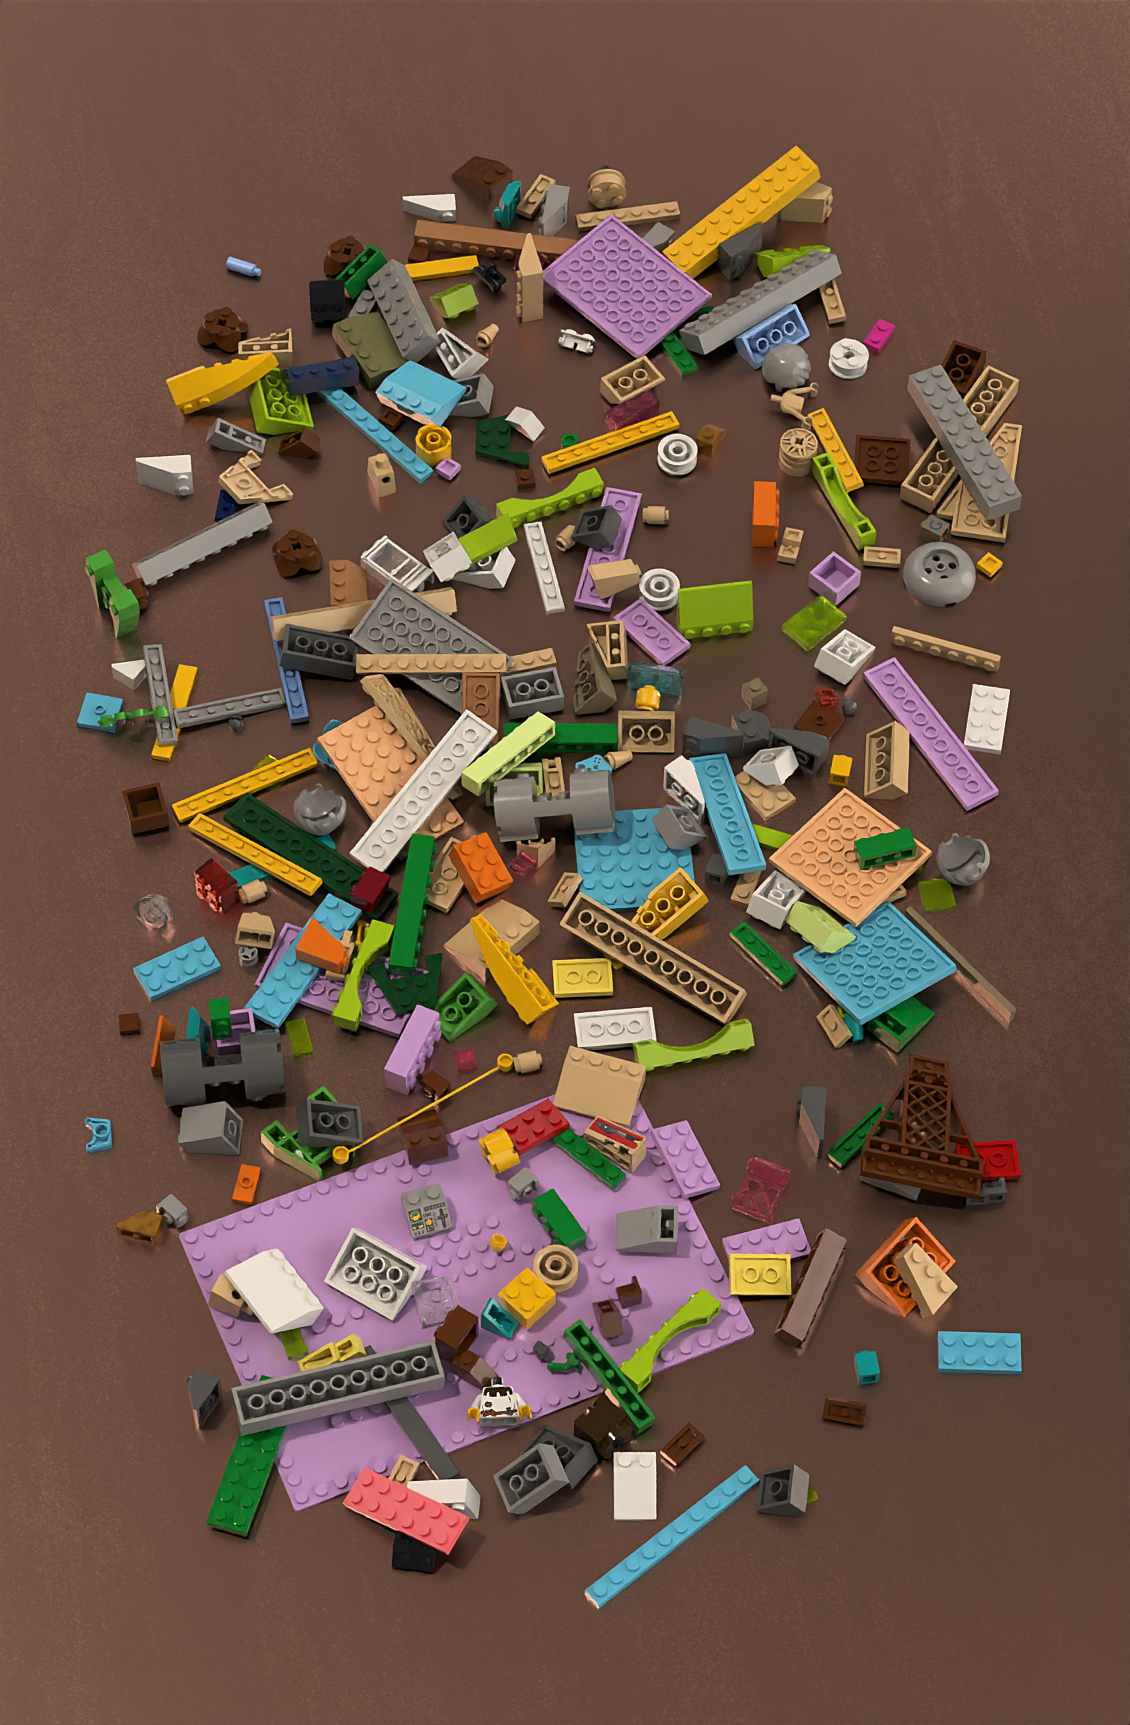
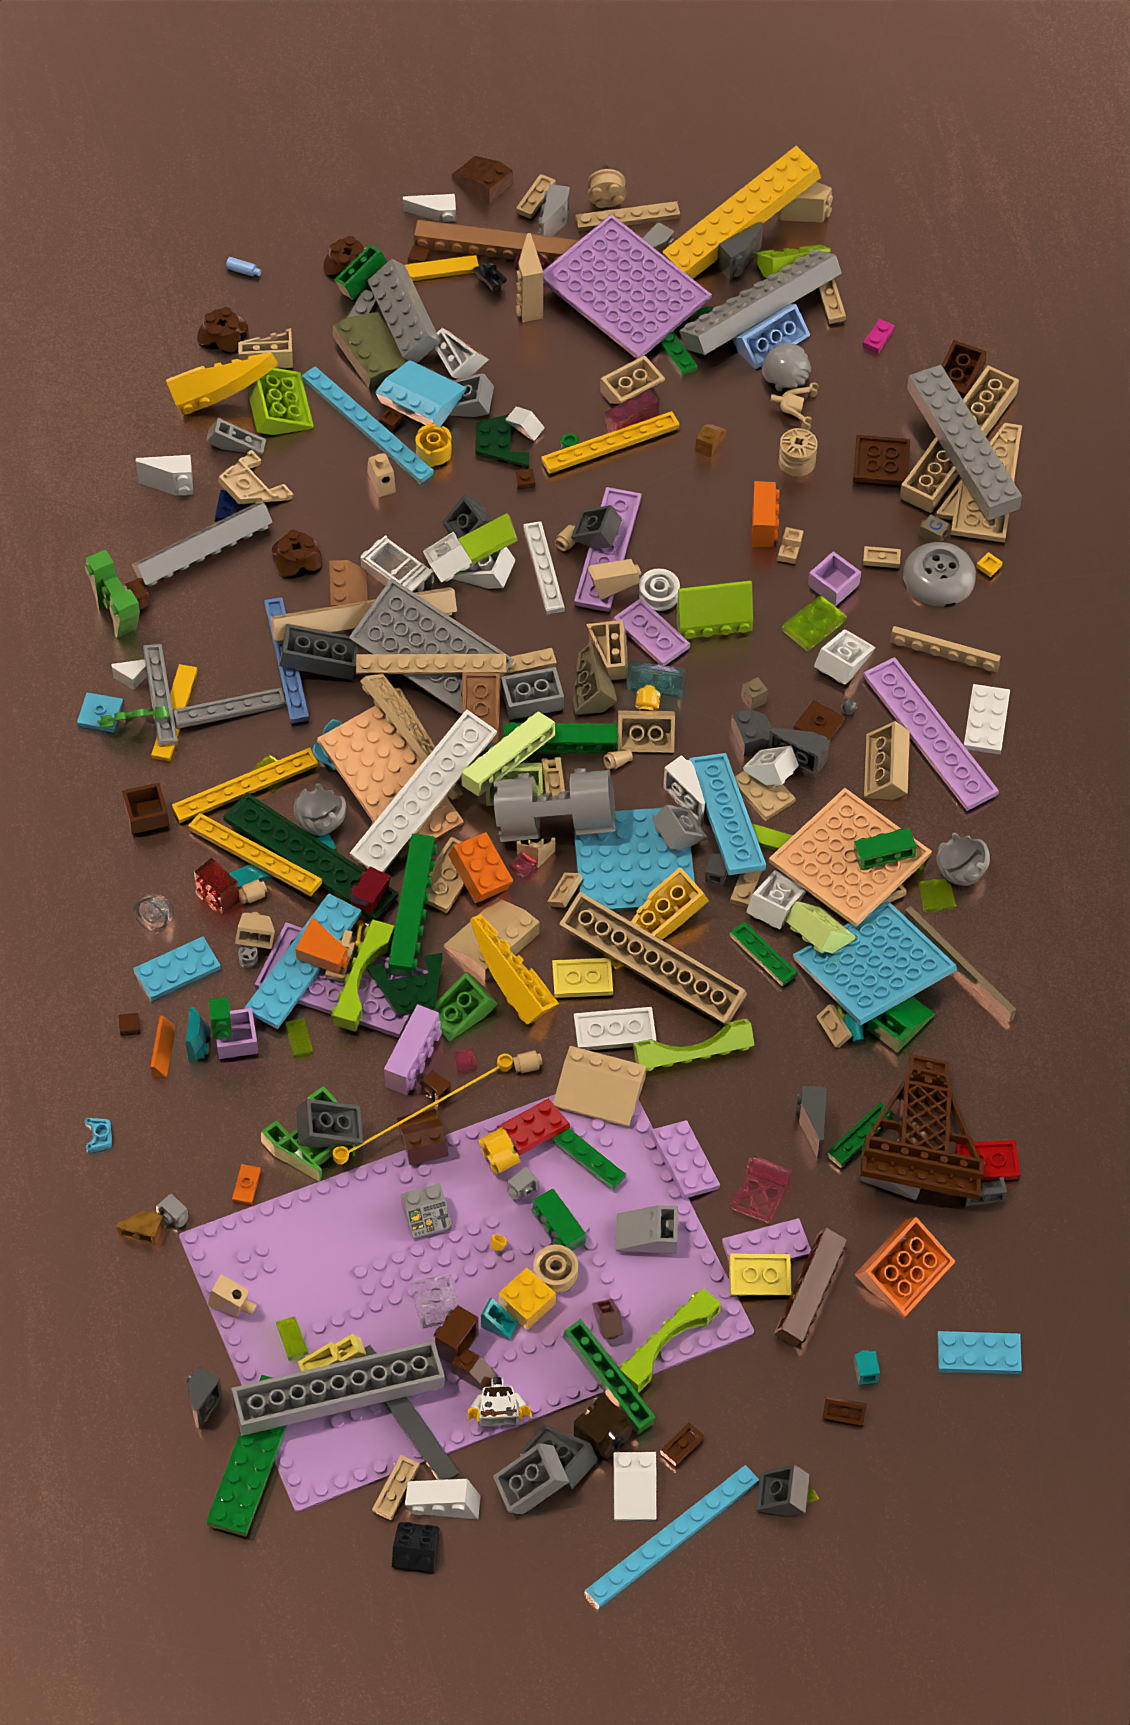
(187, 1071): dark grey cylinder -> none
(211, 1129): light grey slope -> none
(236, 723): dark grey hinge -> none
(275, 1291): white slope -> none
(299, 444): reddish brown slope -> none
(321, 376): dark blue slope -> none
(327, 300): black bracket -> none
(374, 1273): white slope -> none
(406, 1511): coral plate -> none
(448, 468): lavender plate -> none
(455, 300): lime slope -> none
(485, 337): tan cone -> none
(507, 206): teal slope -> none
(541, 1348): dark grey hinge -> none
(572, 1362): green piece -> none
(583, 488): lime arch -> none
(584, 341): white hinge -> none
(594, 763): medium azure piece -> none
(616, 1143): tan wedge -> none
(629, 1294): reddish brown panel -> none
(655, 515): tan brick -> none
(677, 454): white wheel -> none
(708, 738): dark grey slope -> none
(826, 697): clear red tile -> none
(835, 447): yellow tile -> none
(840, 770): yellow brick -> none
(848, 359): white wheel -> none
(855, 523): lime arch -> none
(924, 1278): tan wedge -> none

